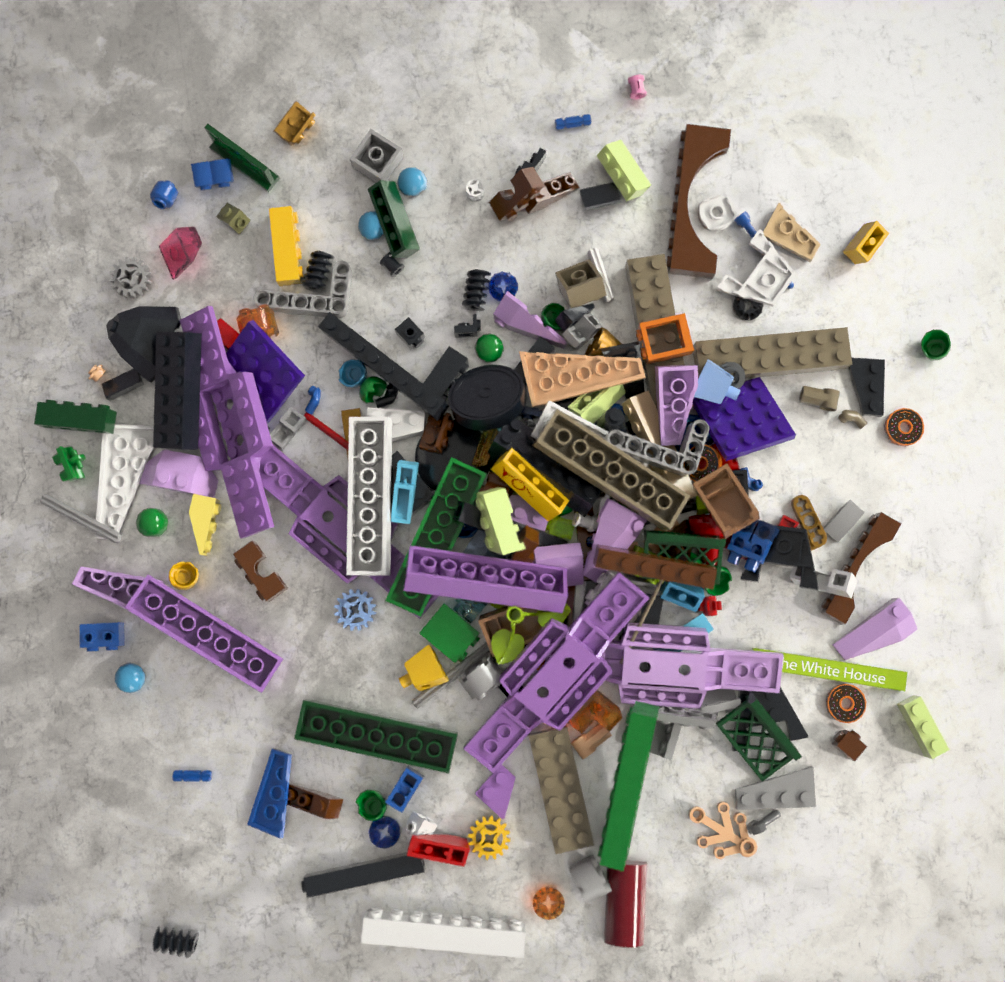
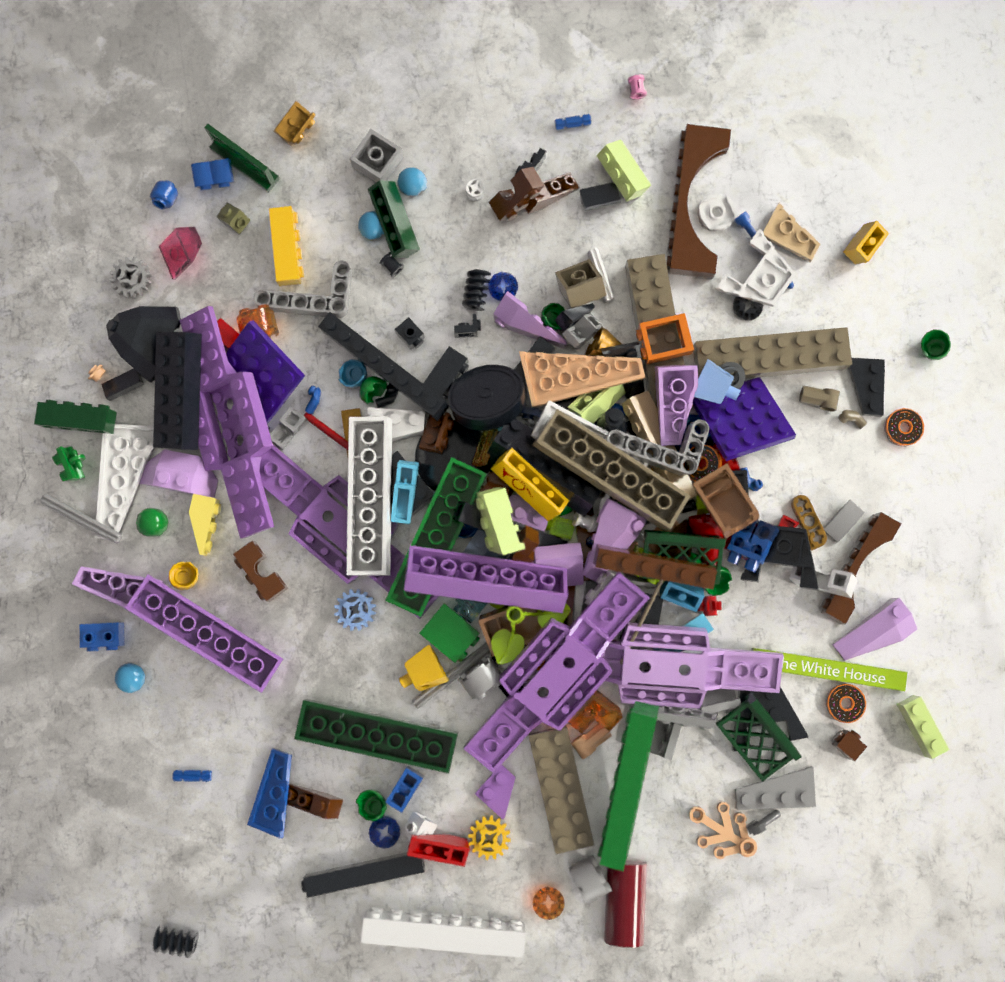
(316, 271): black piece -> none
(489, 347): green hair -> none

